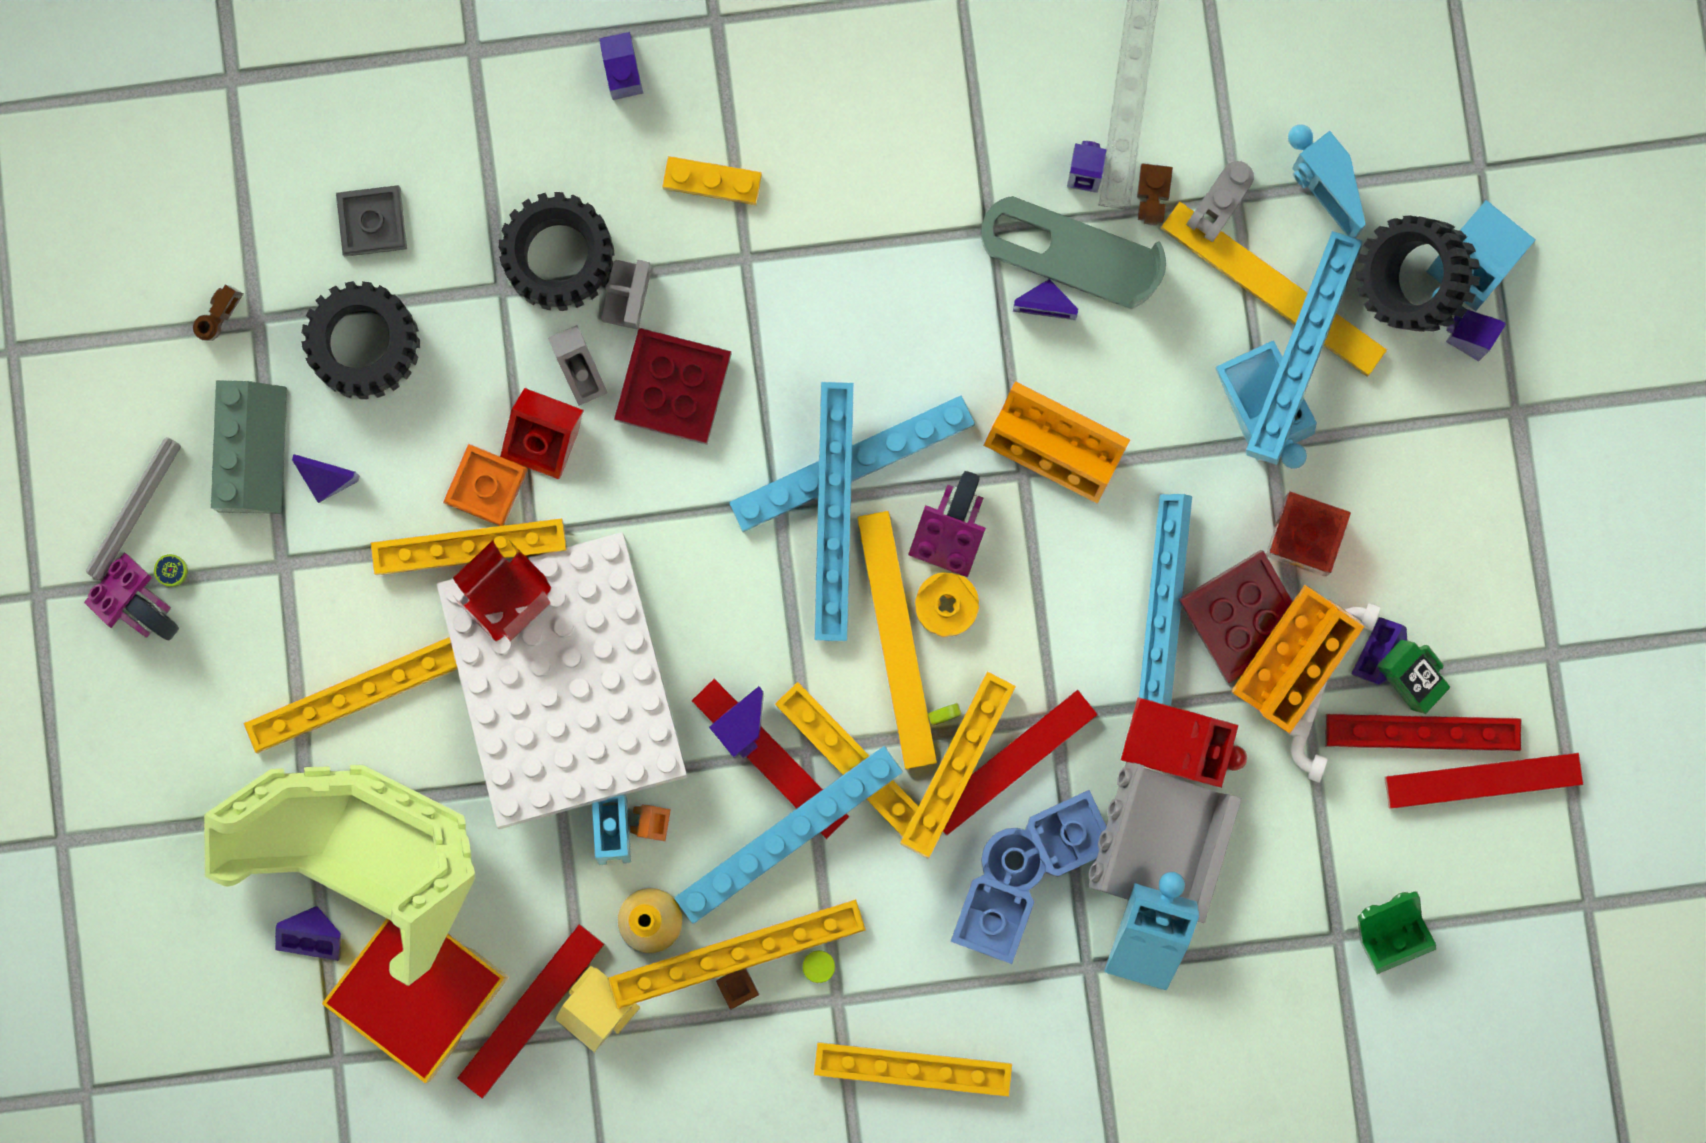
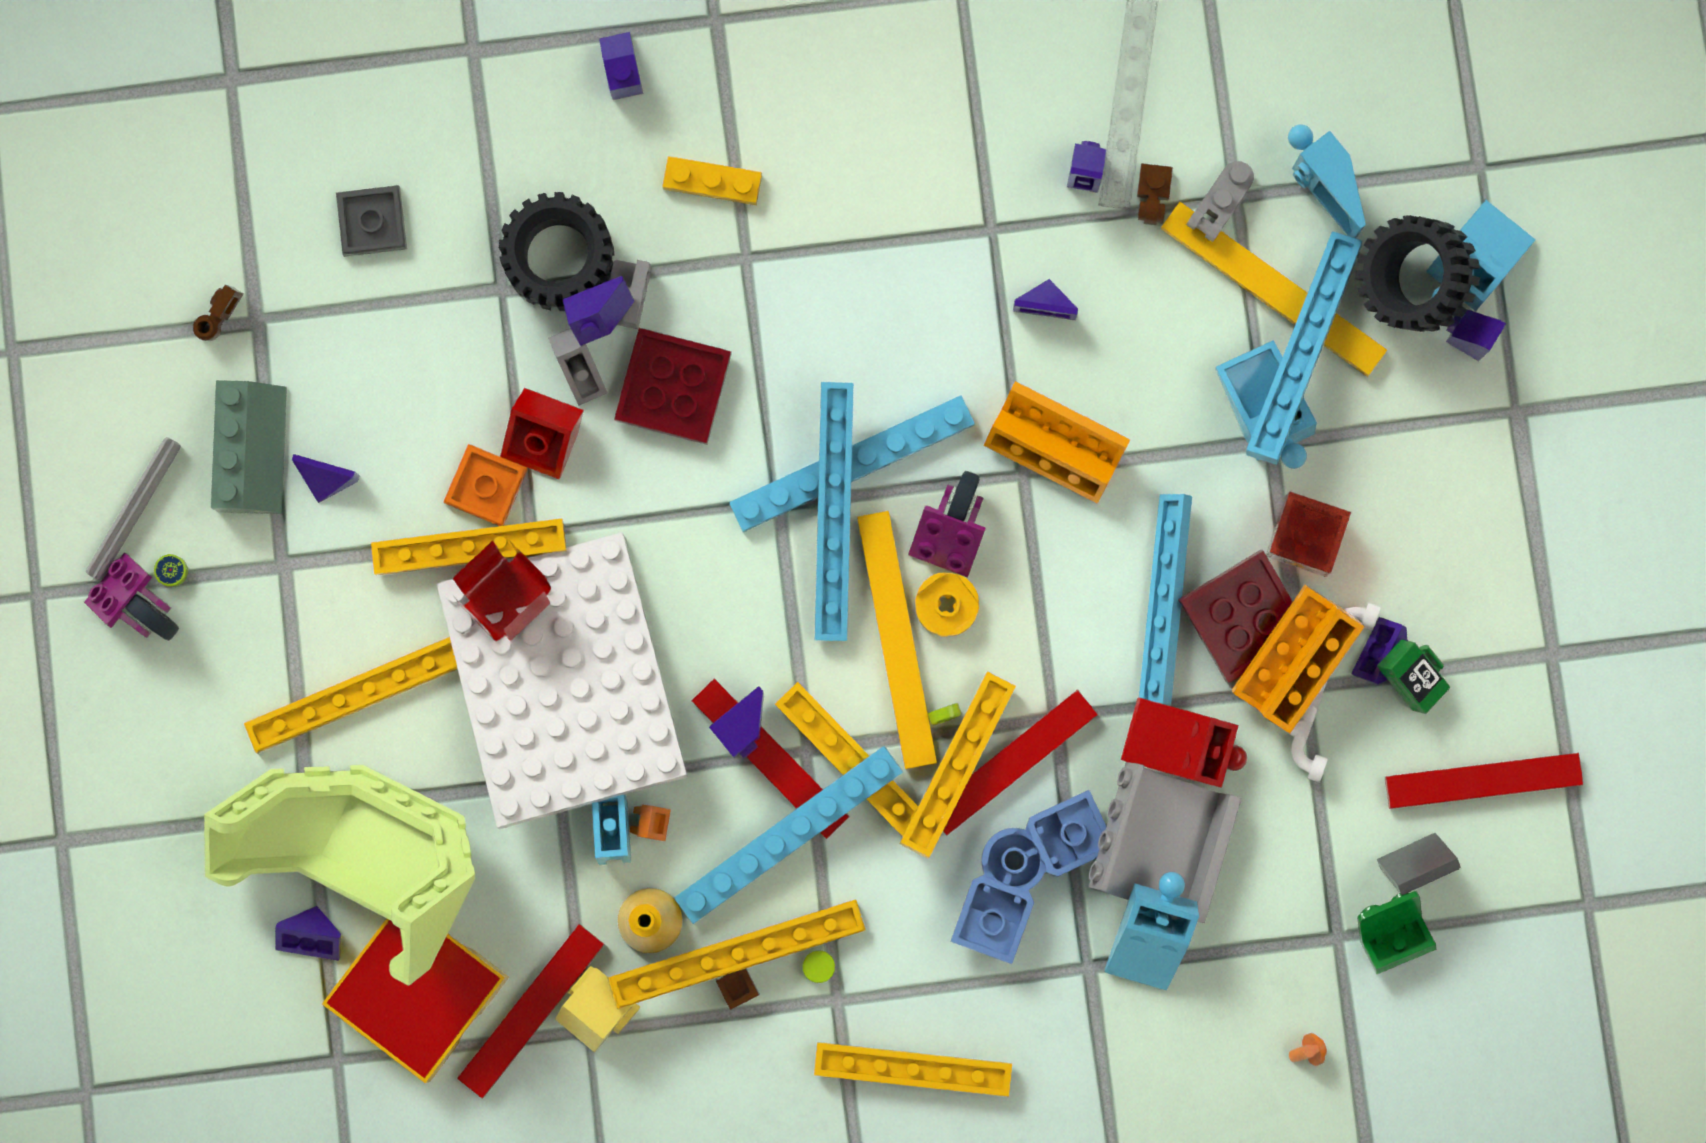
(381, 374): black tyre -> none
(598, 309): none -> dark purple slope
(1079, 254): sand green piece -> none
(1312, 1049): none -> orange plate
(1418, 863): none -> dark grey tile
(1423, 732): red tile -> none

